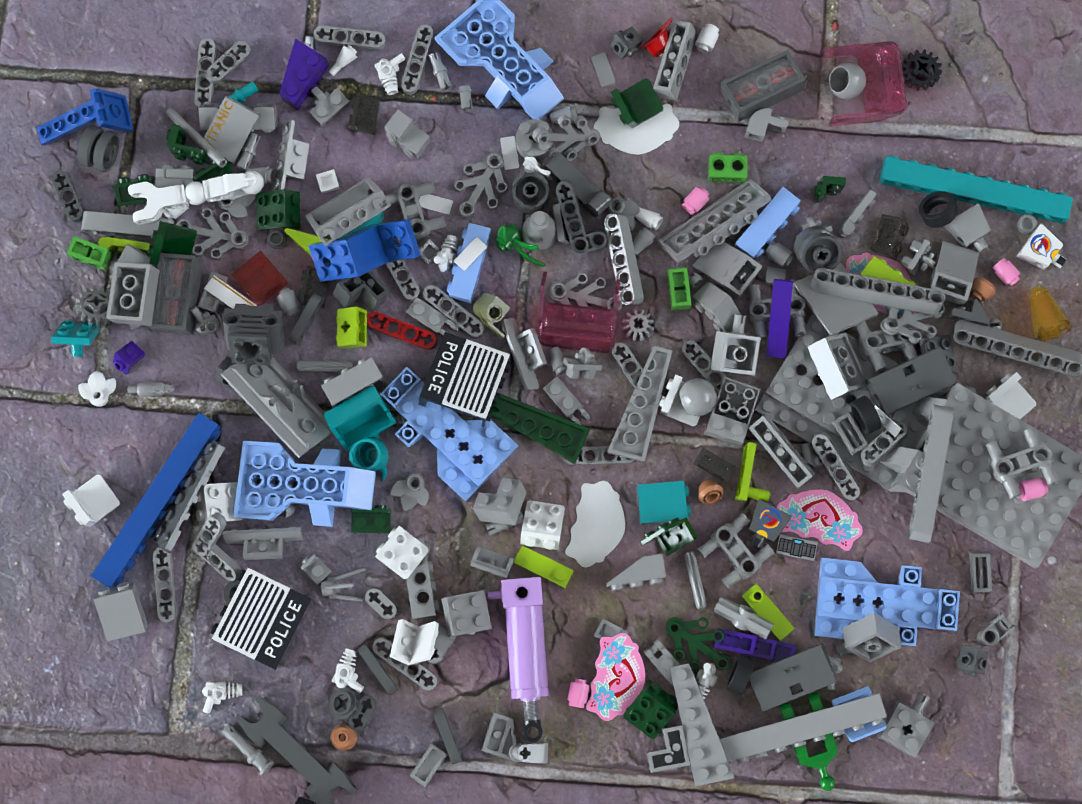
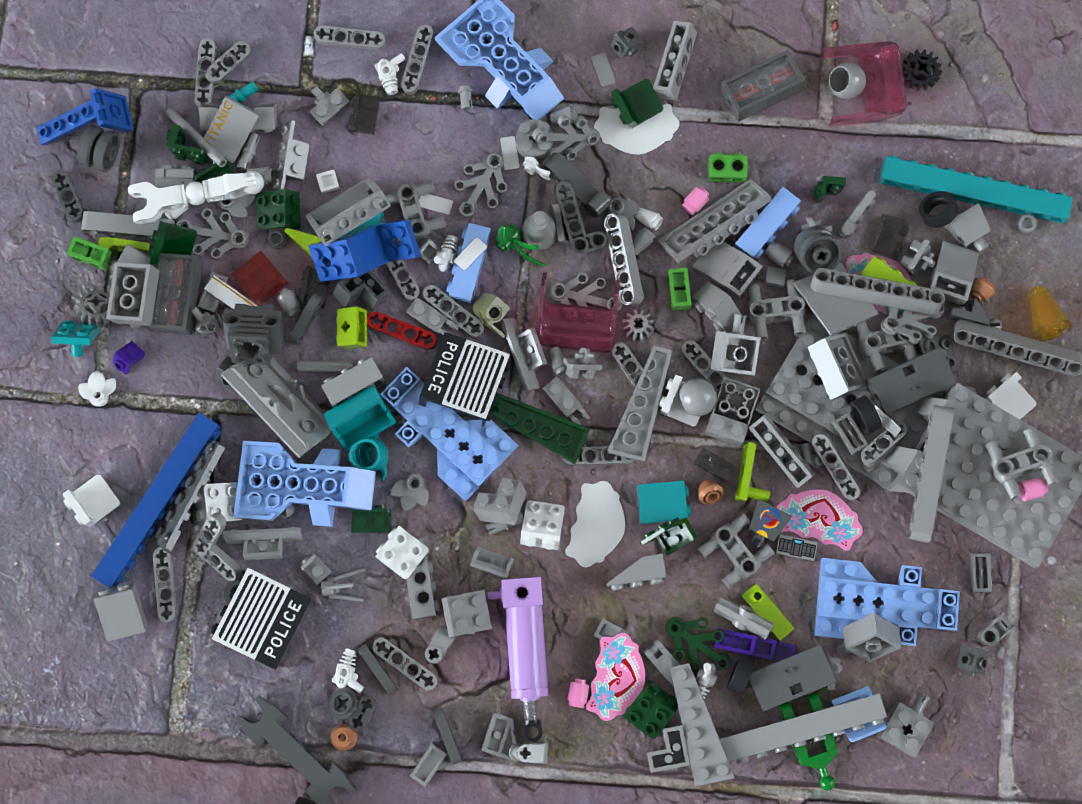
(121, 189): dark green bracket -> none
(151, 389): light grey piece -> none
(218, 691): white piece -> none
(253, 755): light grey pin -> none
(302, 74): dark purple wedge -> none
(345, 56): white cone -> none
(384, 600): light grey beam -> none
(404, 134): light grey brick -> none
(414, 642): white bracket -> none
(440, 71): light grey pin -> none
(530, 182): dark grey brick -> none
(543, 567): lime slope -> none
(657, 43): red piece -> none
(695, 281): light grey hinge -> none
(695, 580): light grey axle -> none
(707, 38): white brick -> none
(763, 120): light grey brick -> none
(779, 318): dark purple slope -> none
(1006, 272): bright pink brick -> none
(1042, 249): white torso -> none

